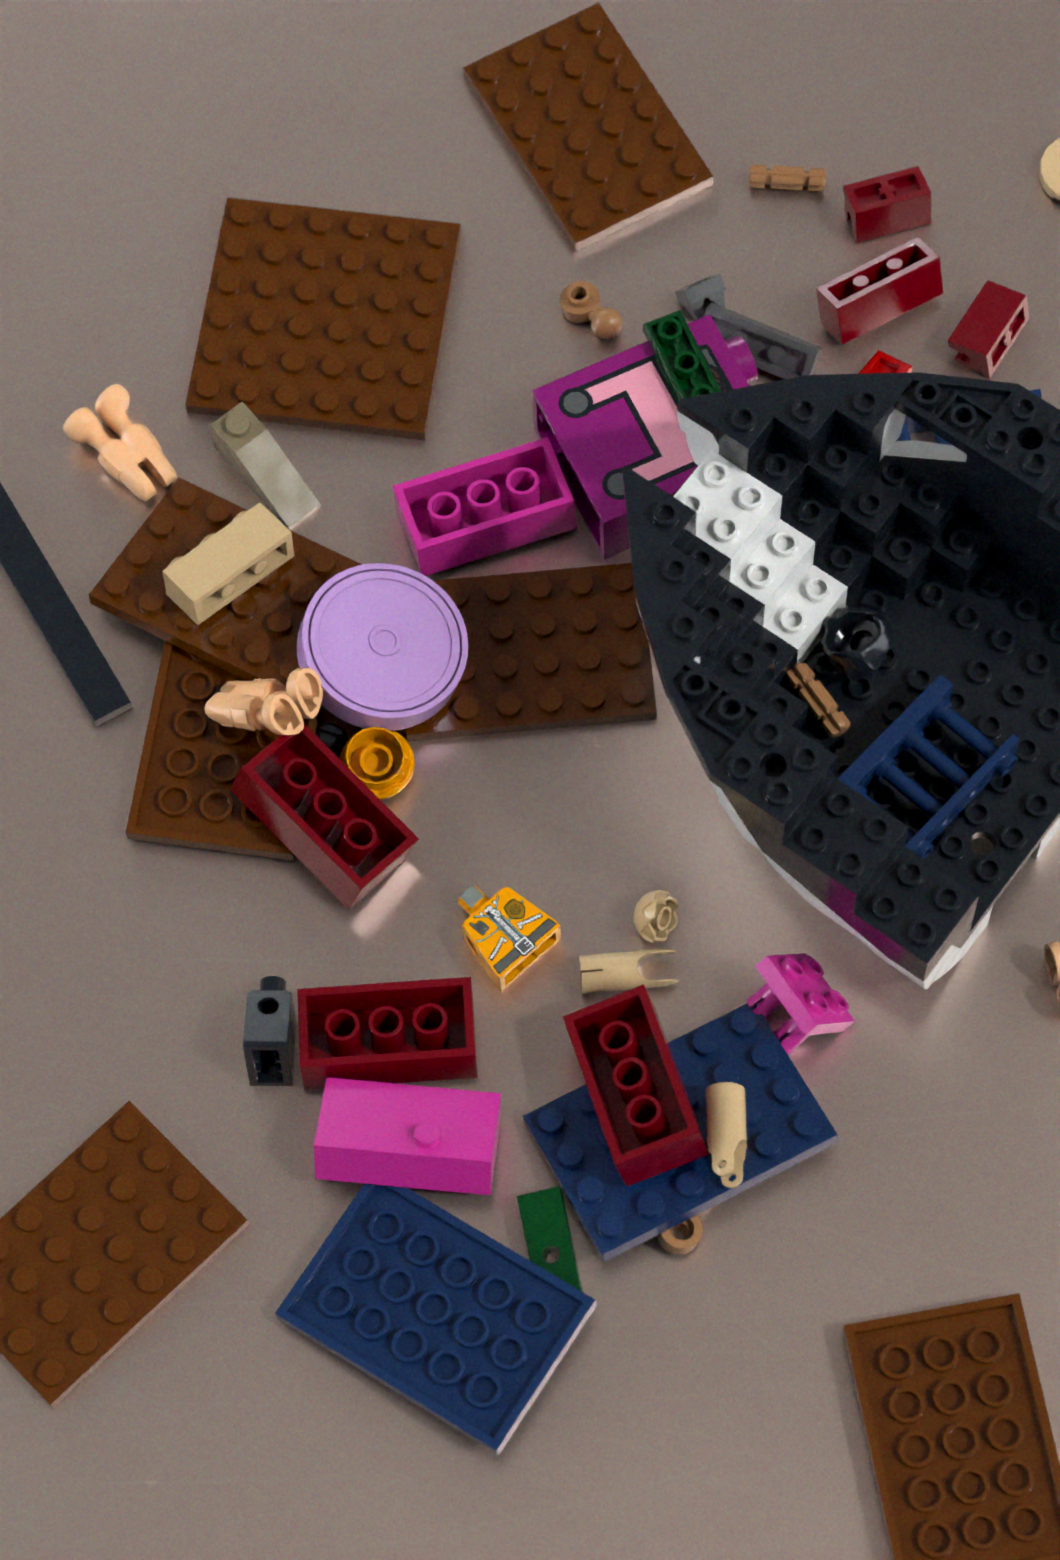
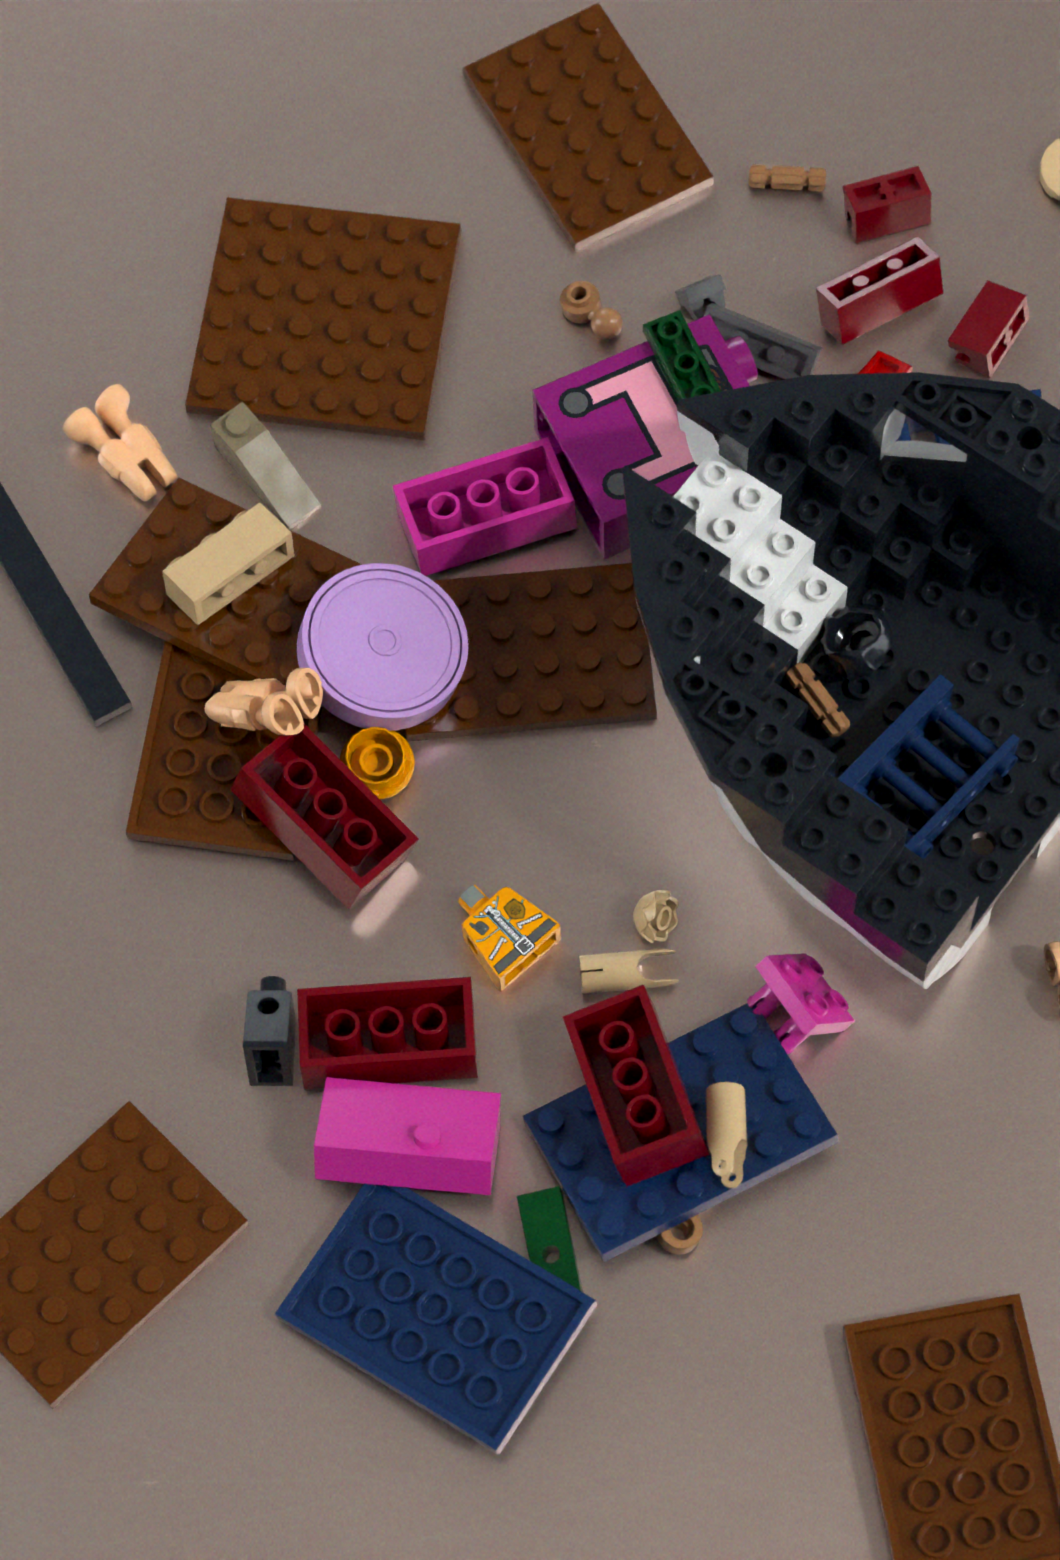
(333, 737): black piece -> none

